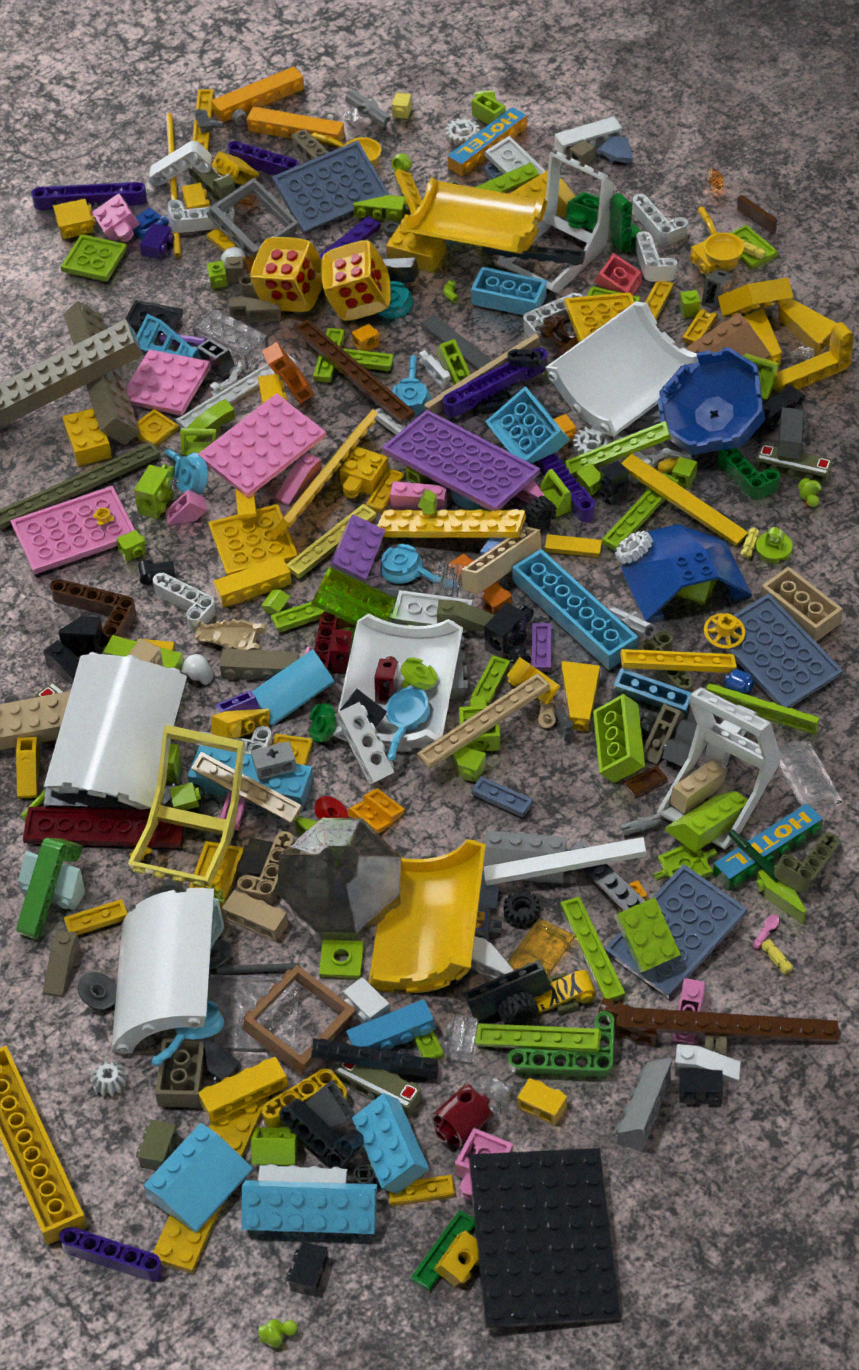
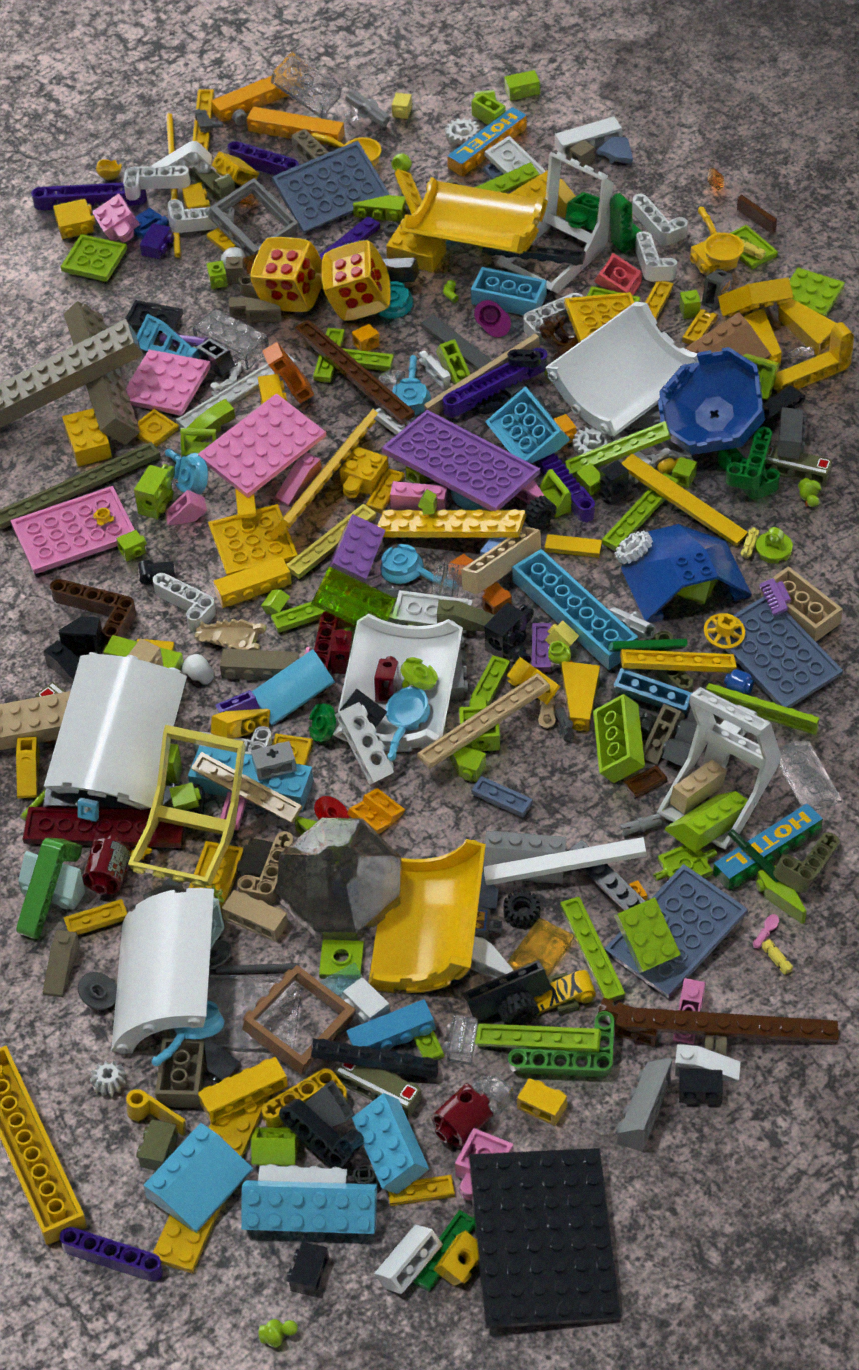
(88, 809): none -> medium azure tile
(106, 865): none -> dark red cylinder
(108, 169): none -> yellow hair
(140, 1104): none -> yellow door
(154, 178): none -> white beam
(306, 84): none -> clear brick
(342, 979): none -> clear light blue plate
(392, 376): none -> clear plate
(408, 1259): none -> white brick
(492, 318): none -> magenta piece
(522, 85): none -> lime brick
(559, 652): none -> lime animal
(562, 633): none -> light yellow brick
(665, 644): none -> green tile
(750, 474): none -> green beam
(778, 593): none -> medium lavender piece
(815, 290): none -> lime plate

